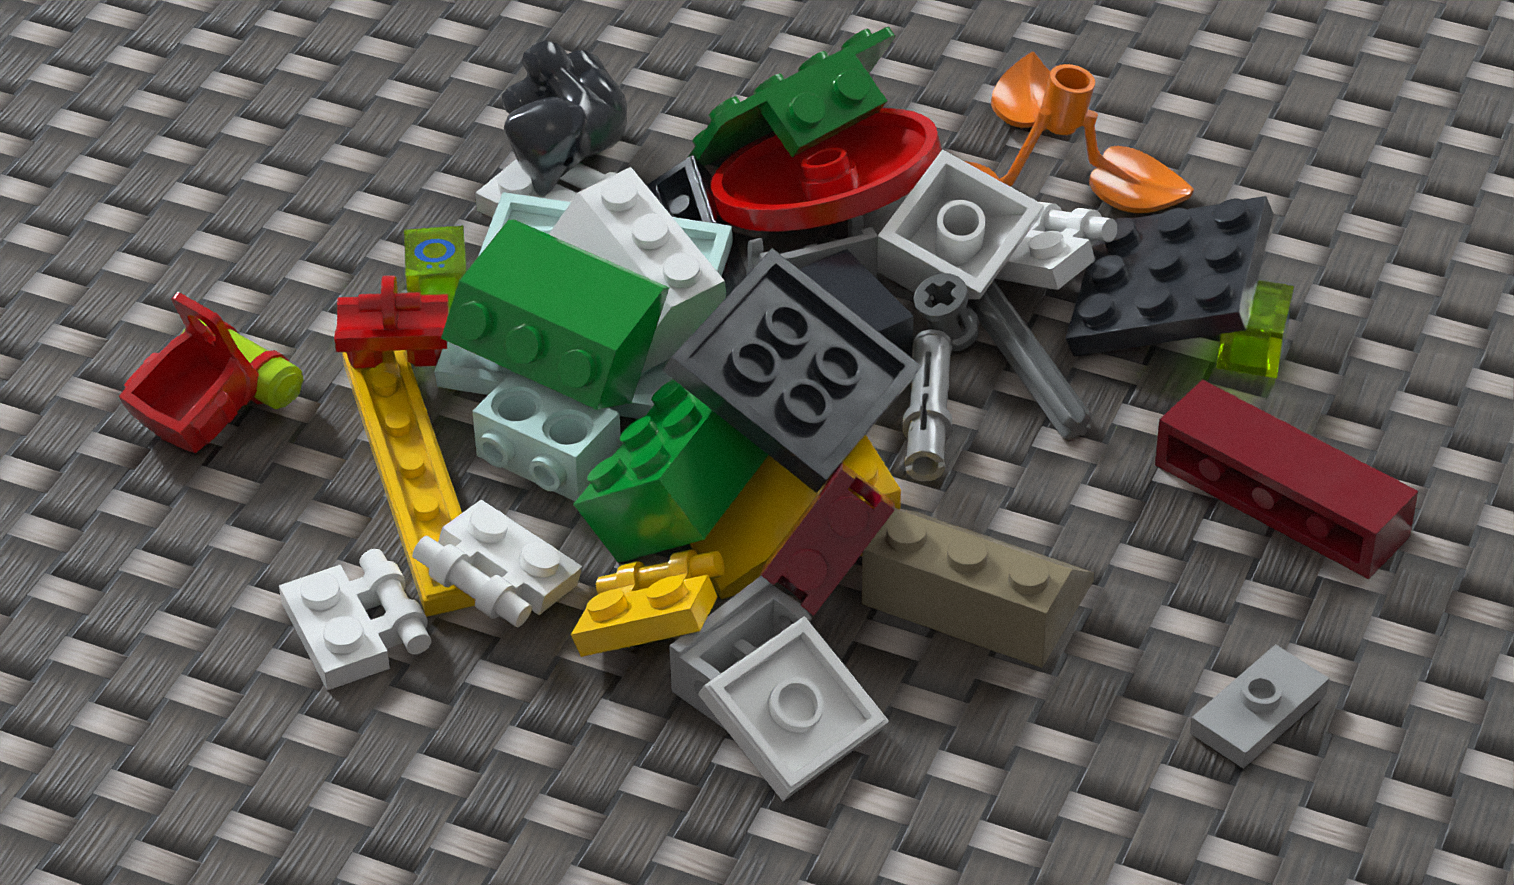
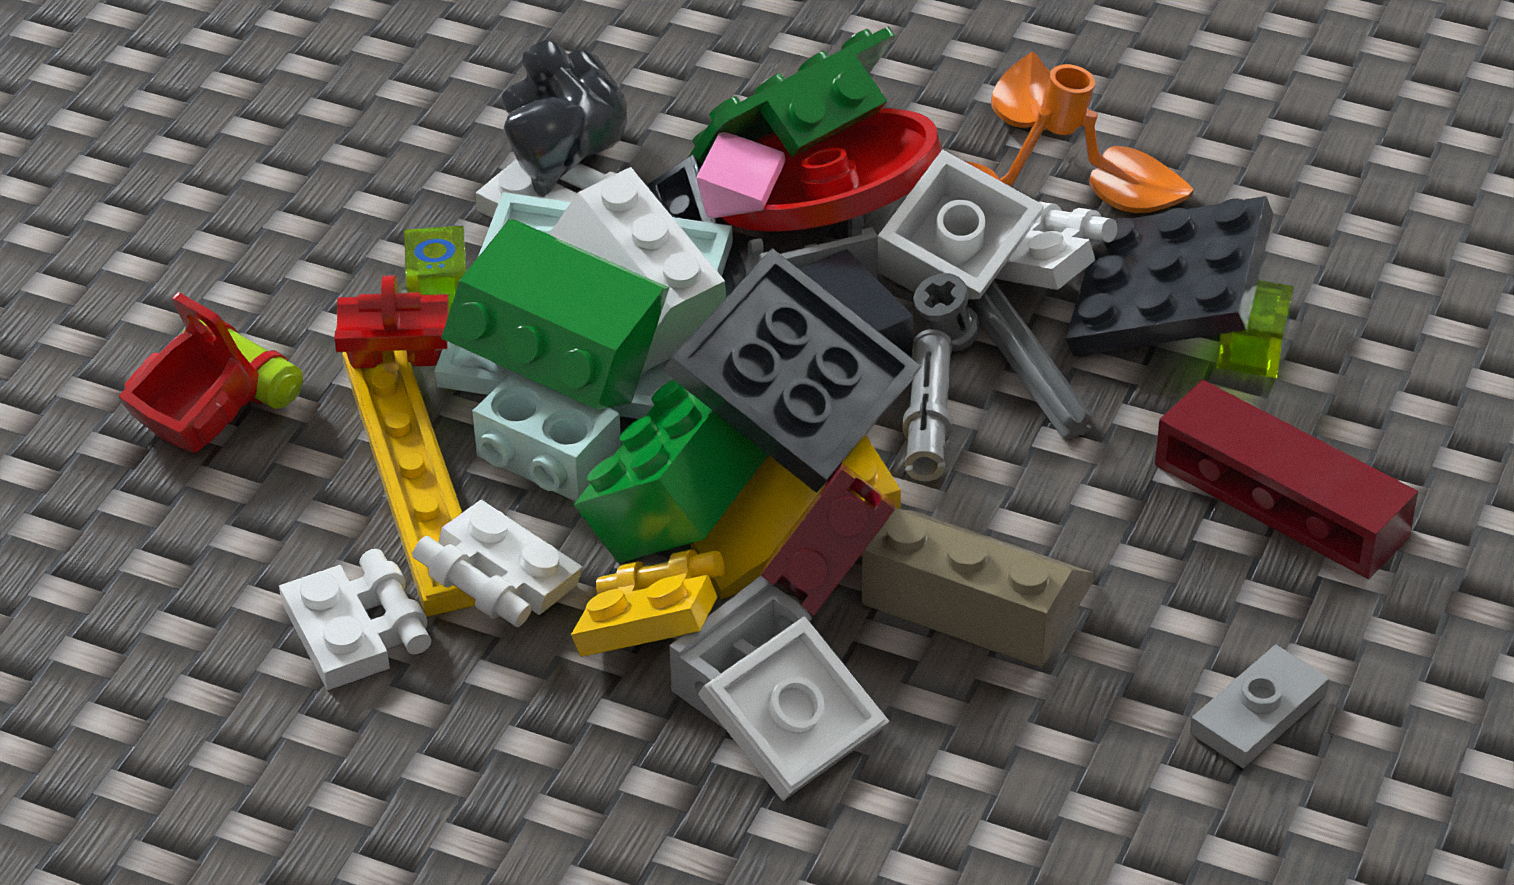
(738, 176): none -> bright pink slope

